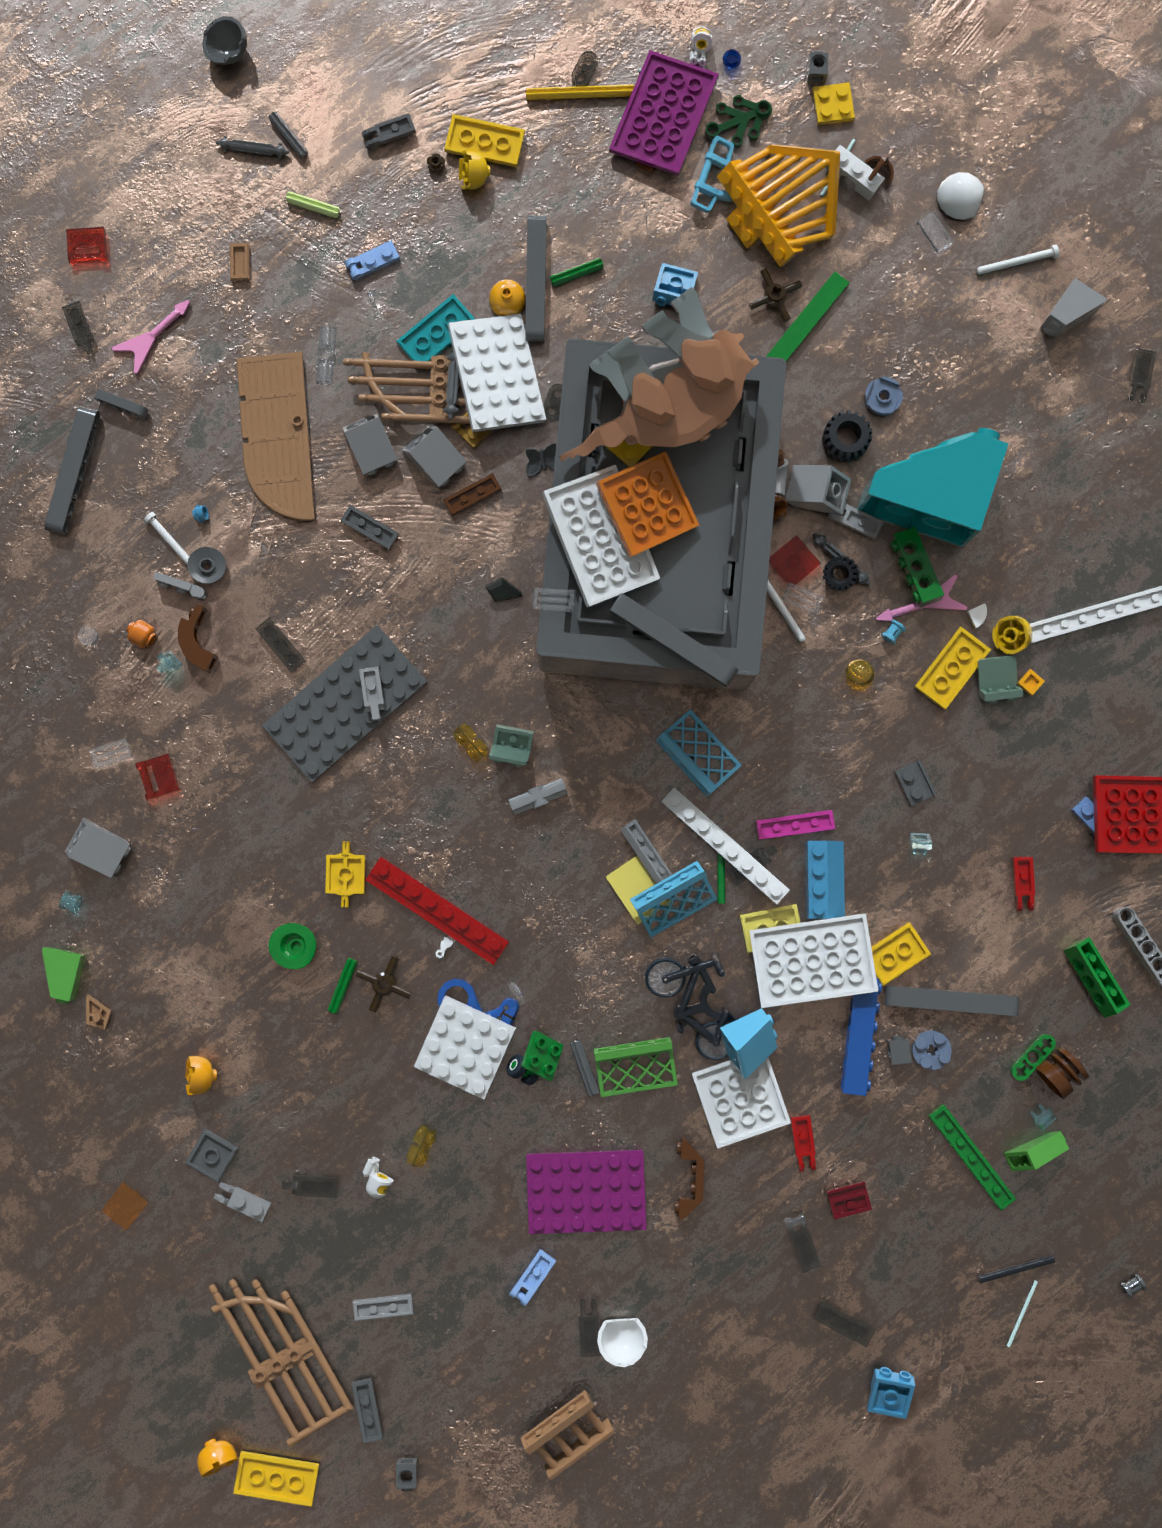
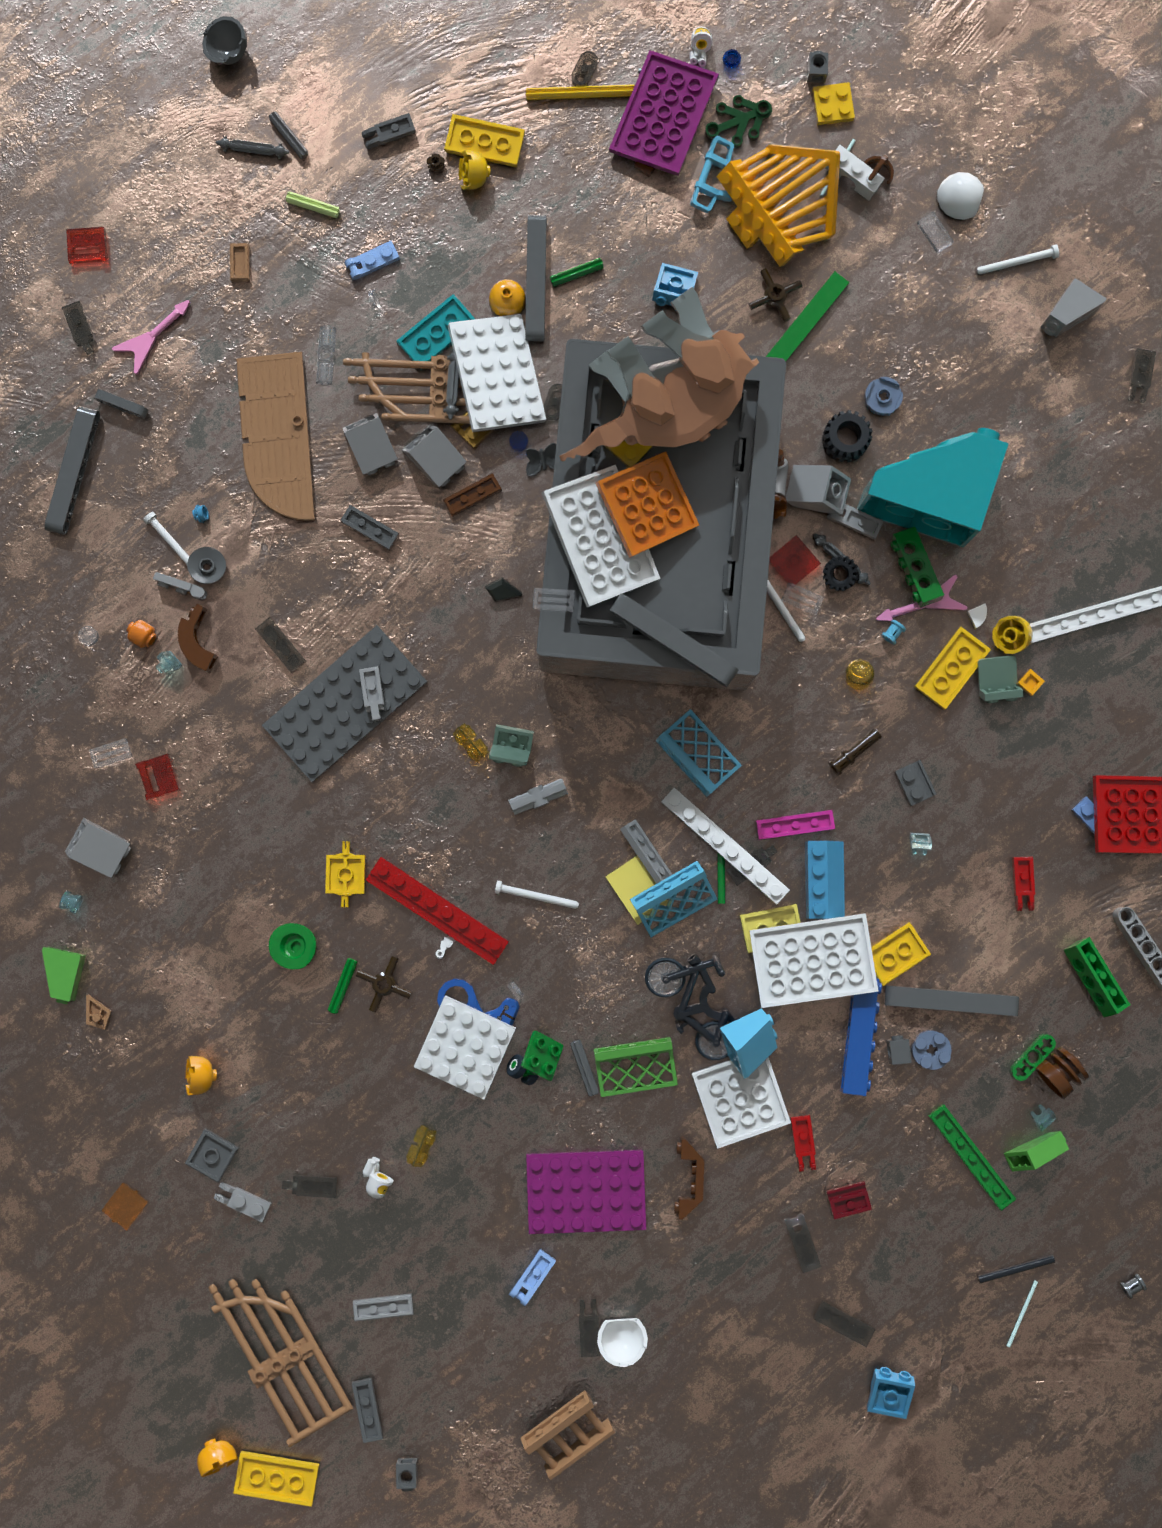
(518, 441): none -> clear blue tile
(535, 895): none -> white bar
(848, 756): none -> dark brown pin

